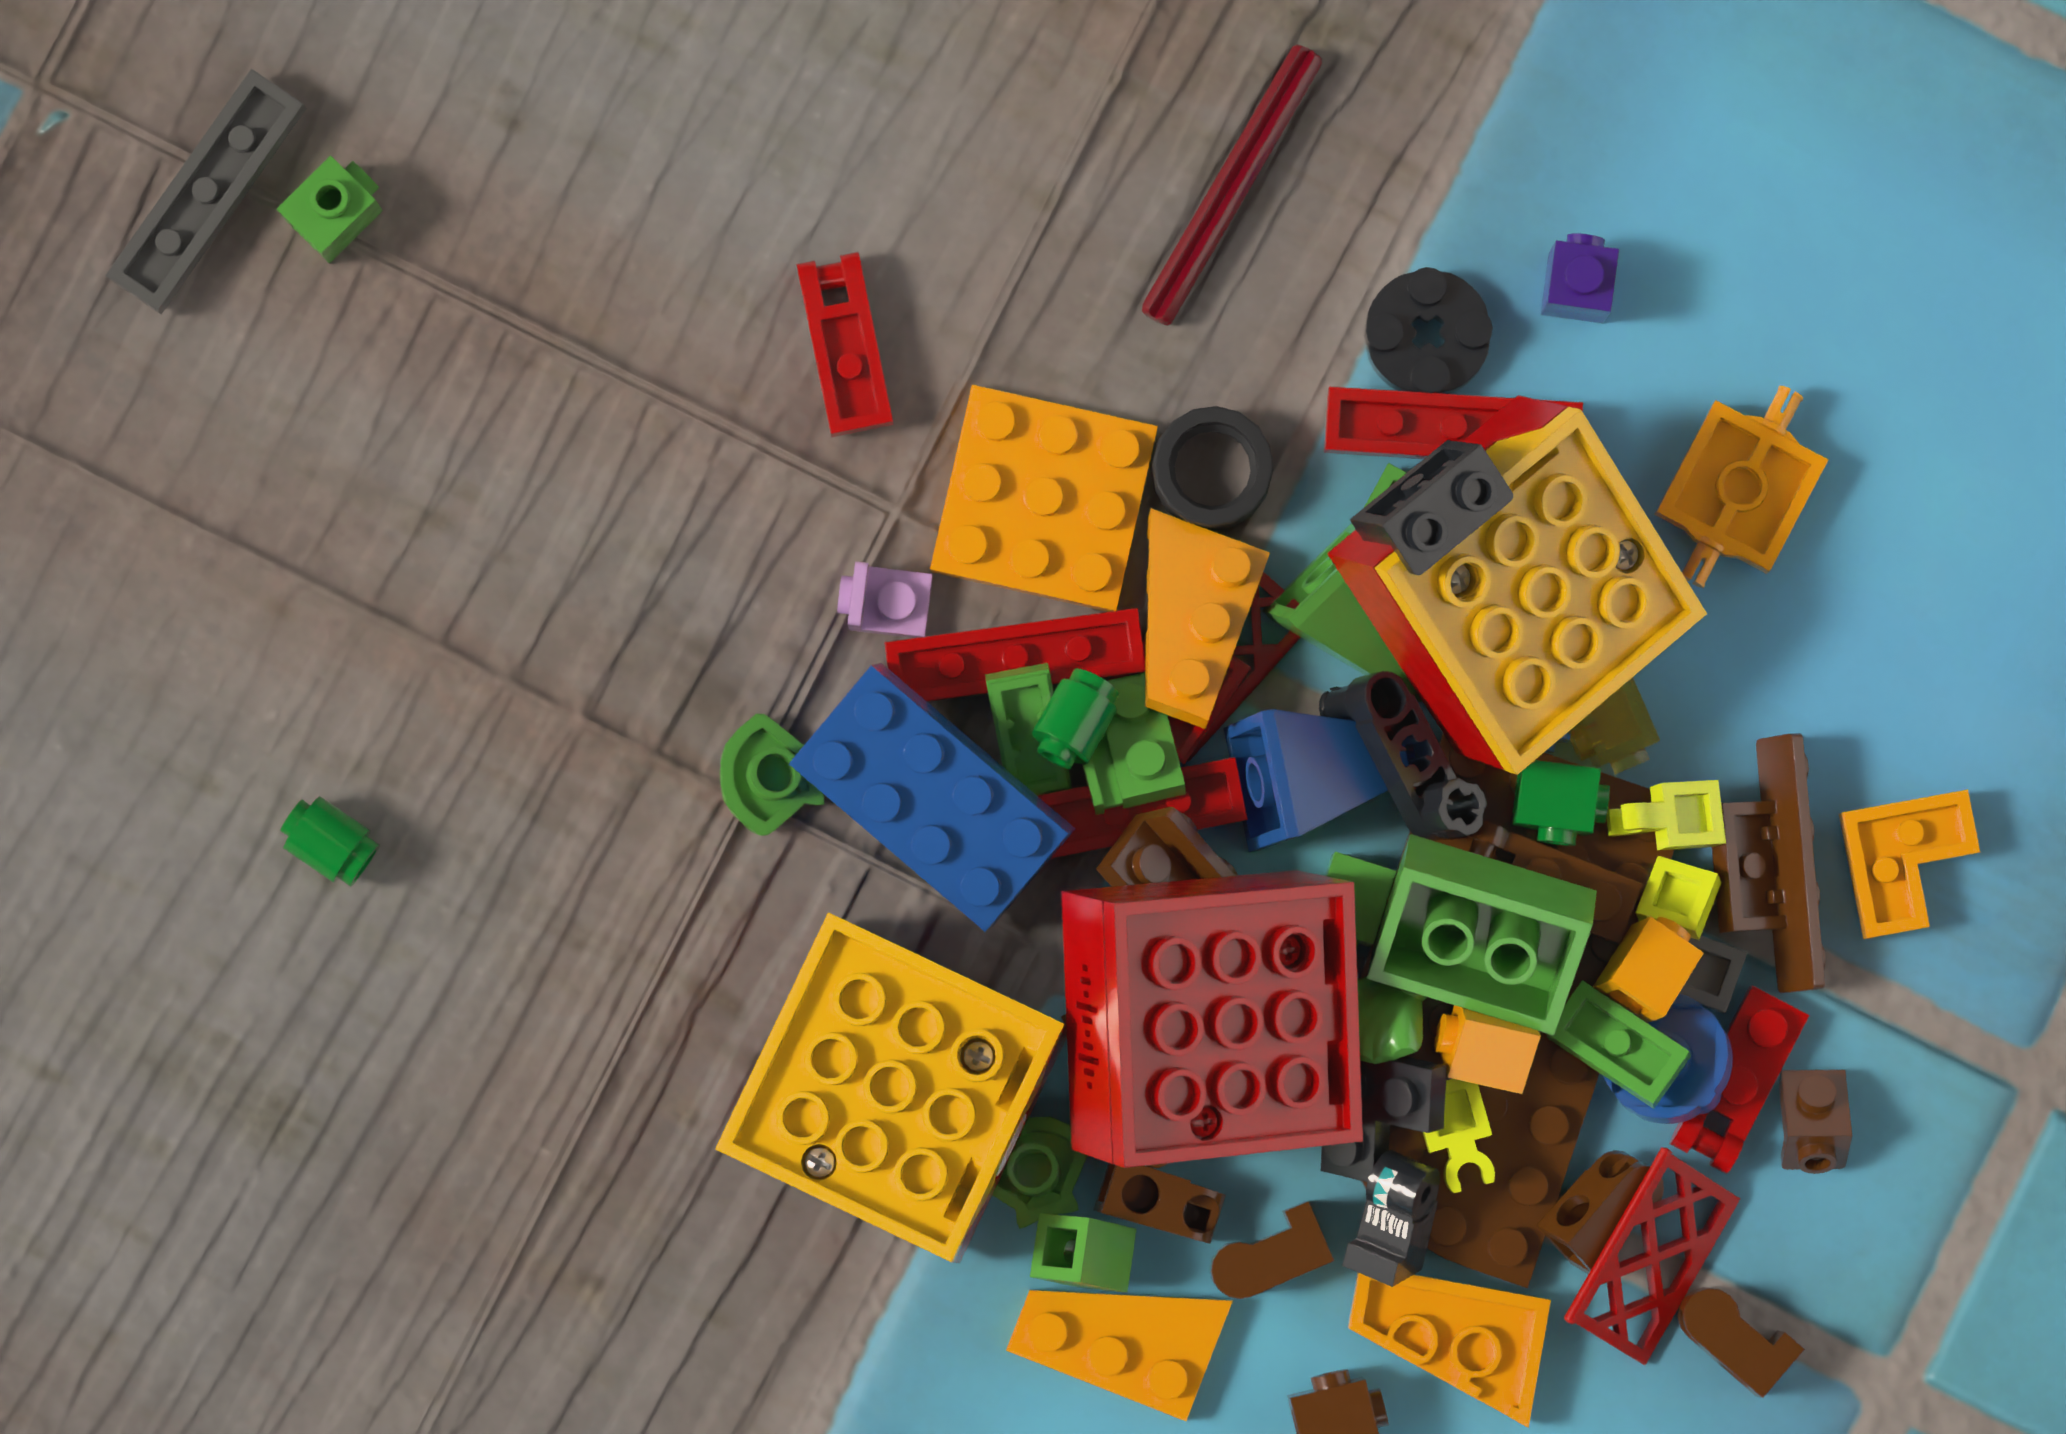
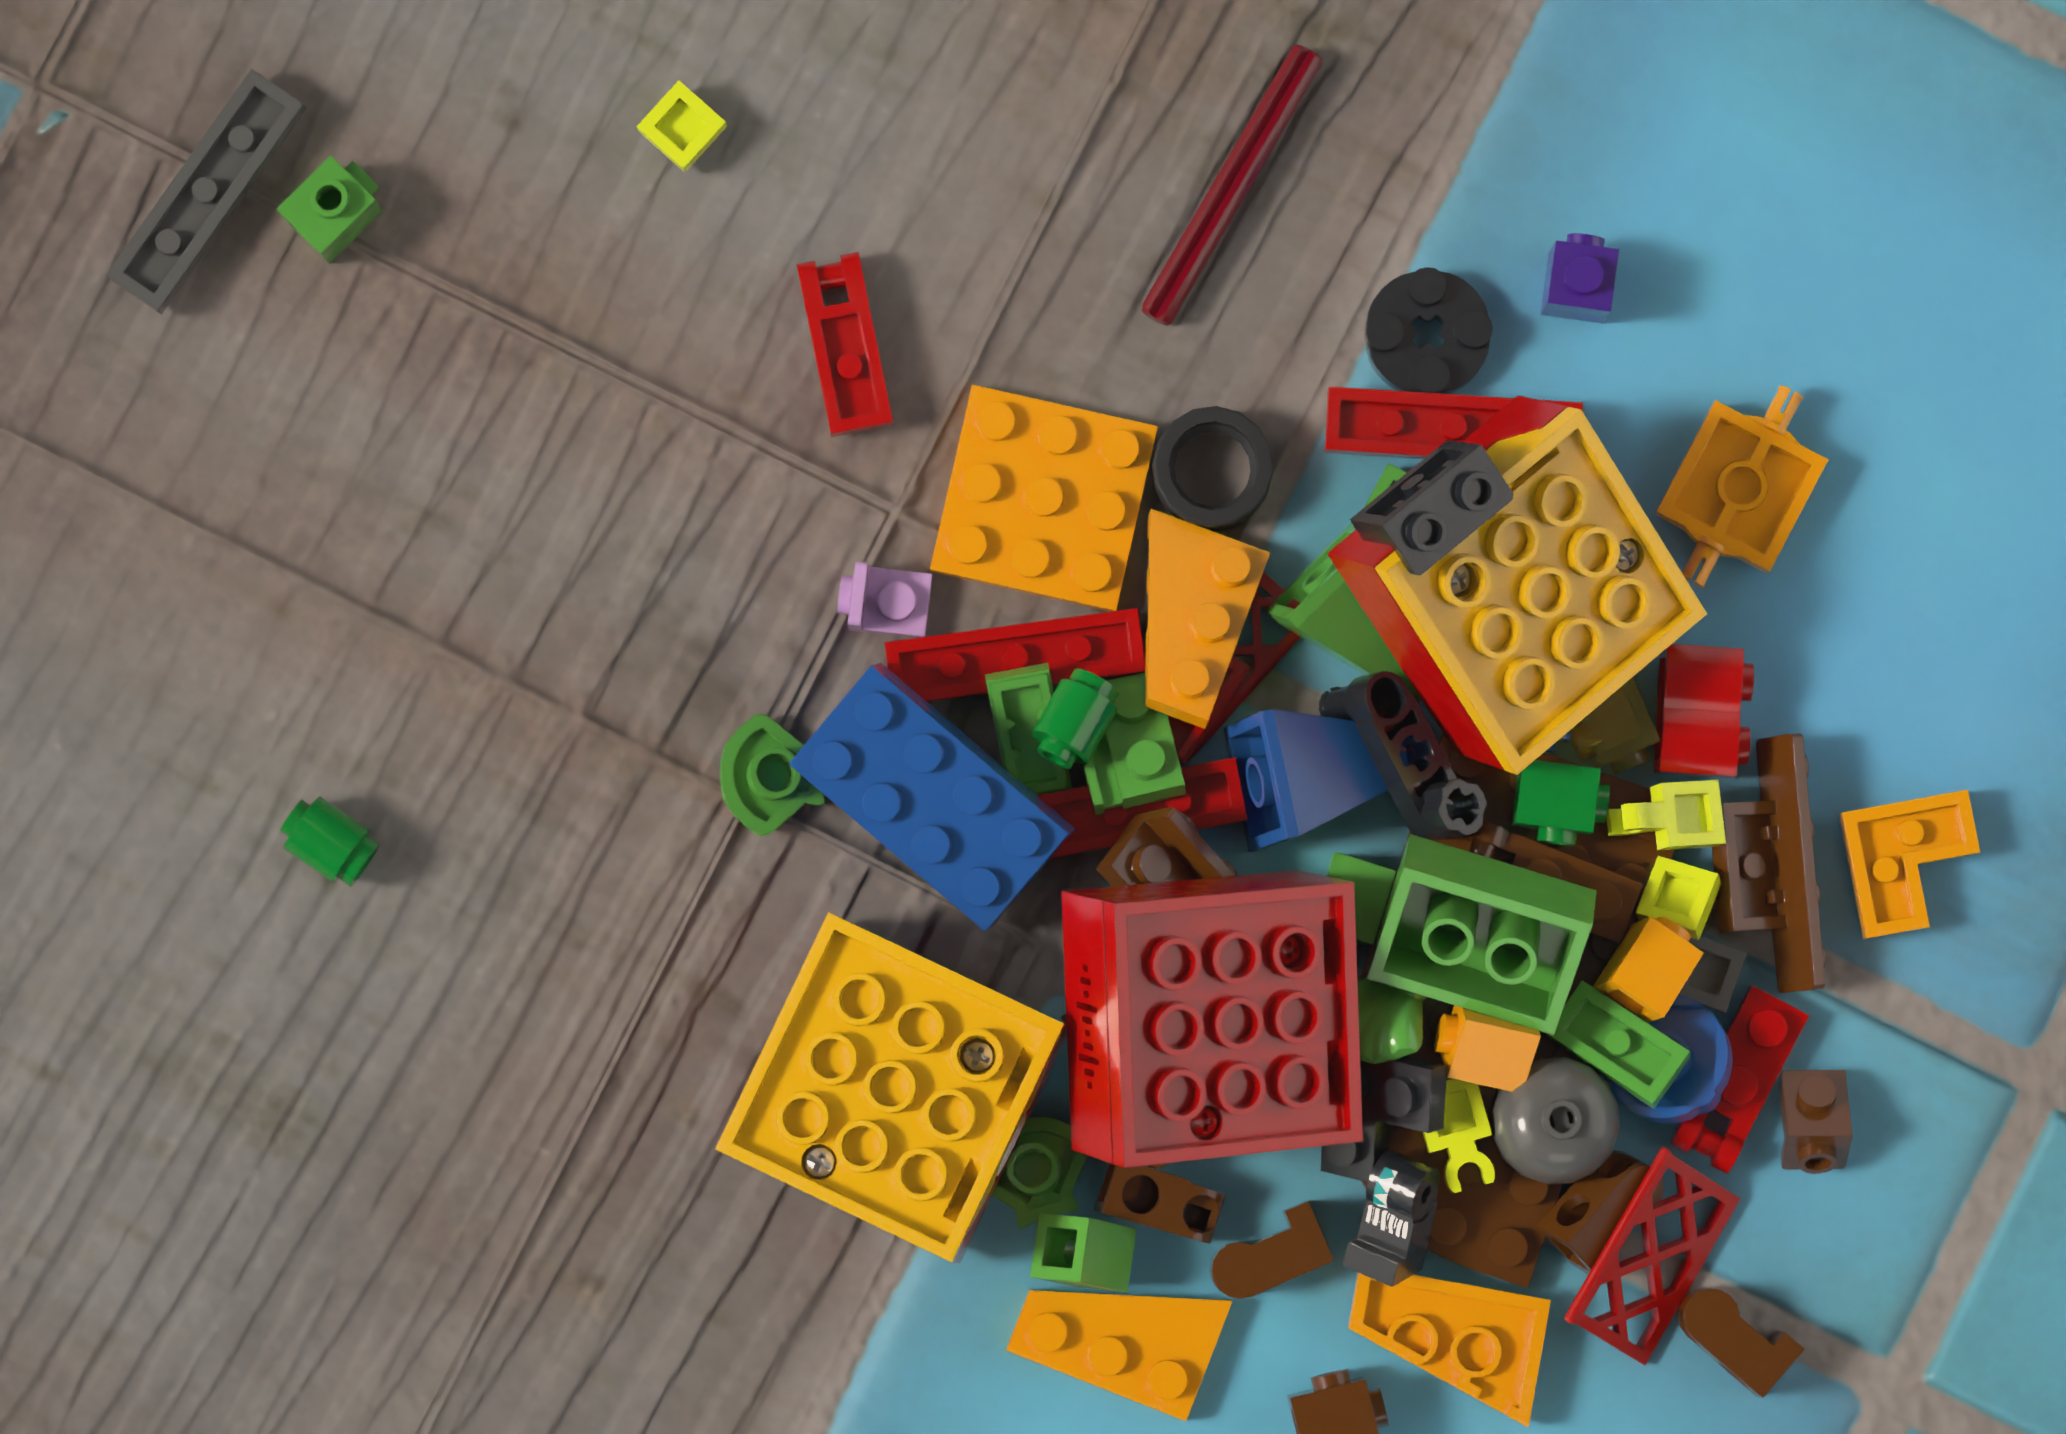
(681, 126): none -> neon yellow plate
(1572, 1146): none -> dark grey cylinder
(1700, 711): none -> red brick

